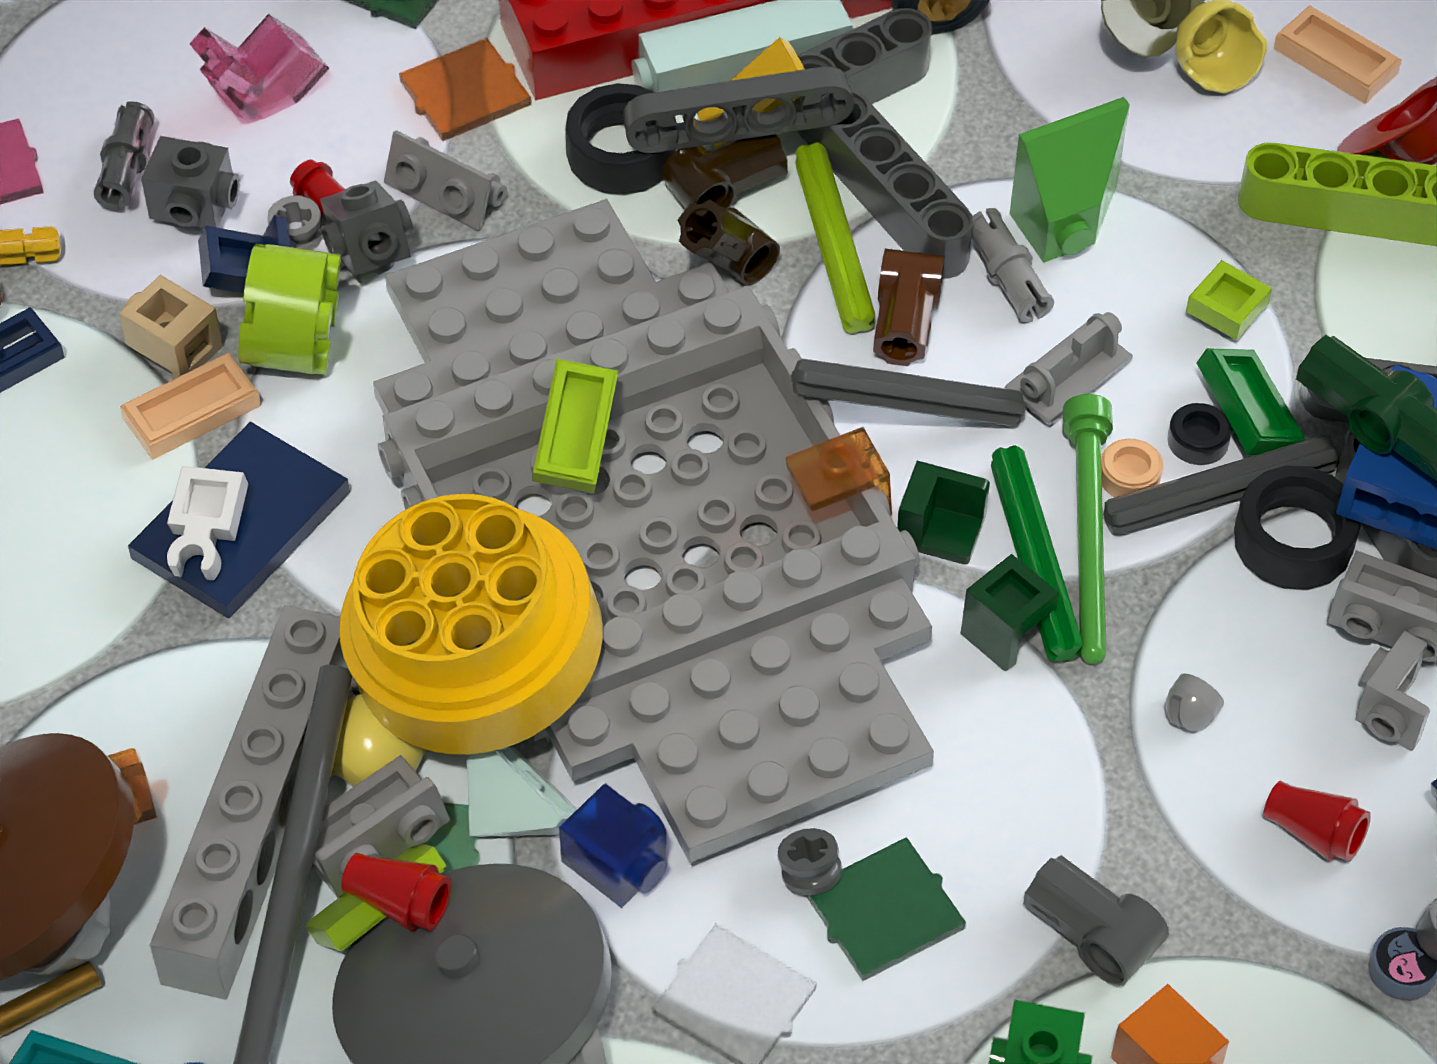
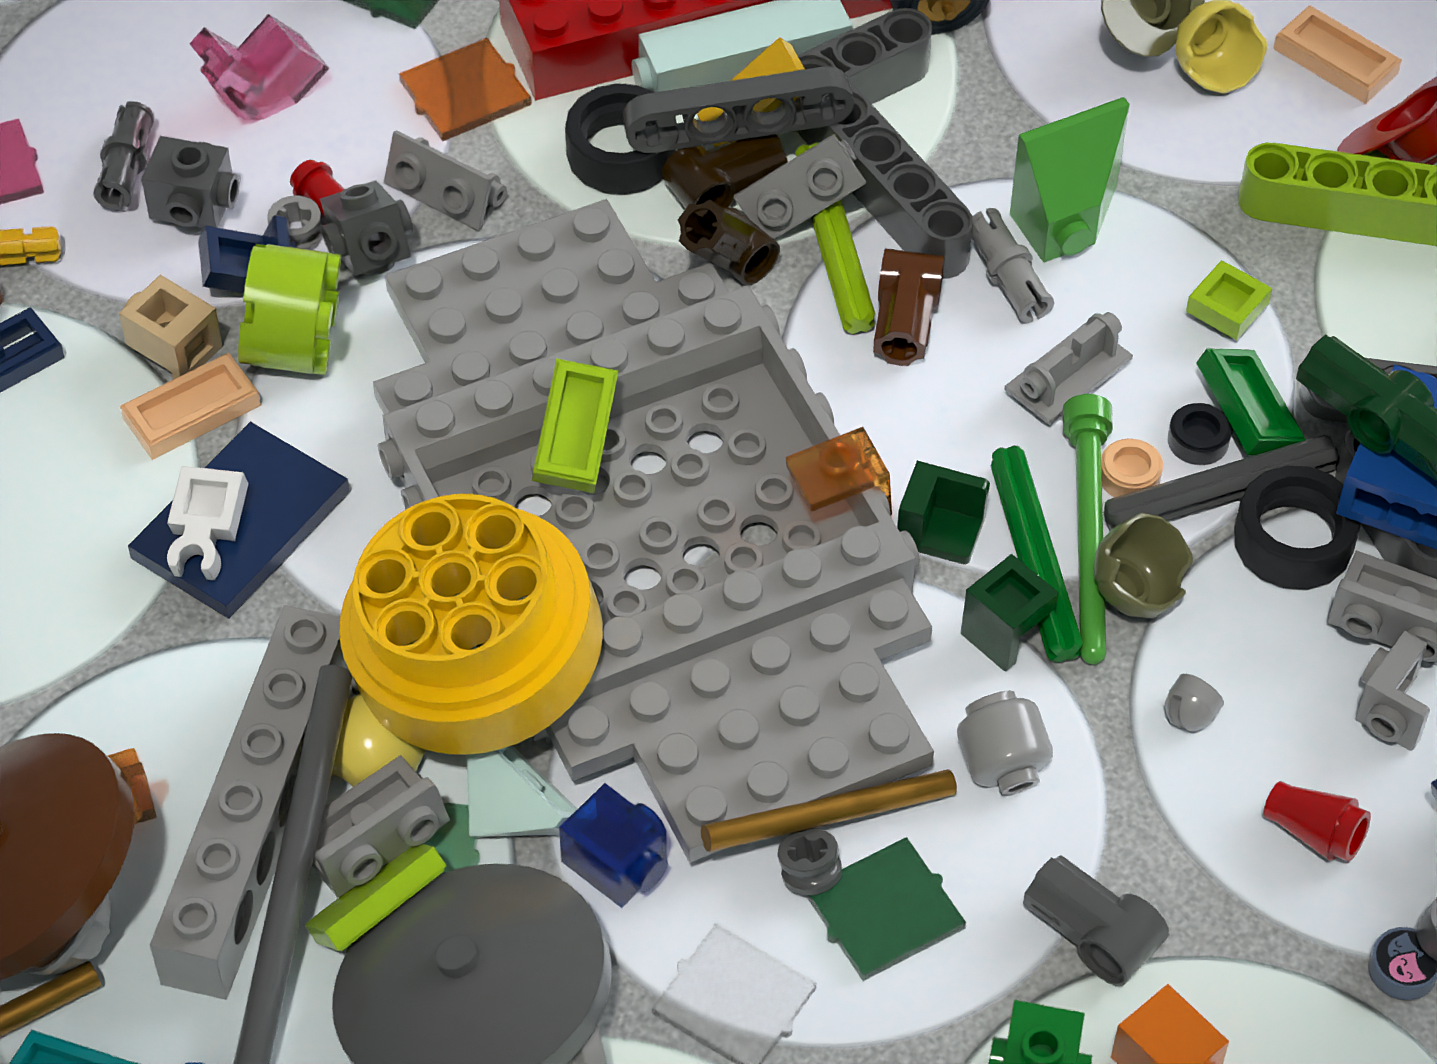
(401, 890): red cone -> none
(801, 187): none -> light grey hinge
(828, 810): none -> pearl gold bar
(907, 392): dark grey axle -> none
(1004, 742): none -> light grey head
(1142, 566): none -> olive hair

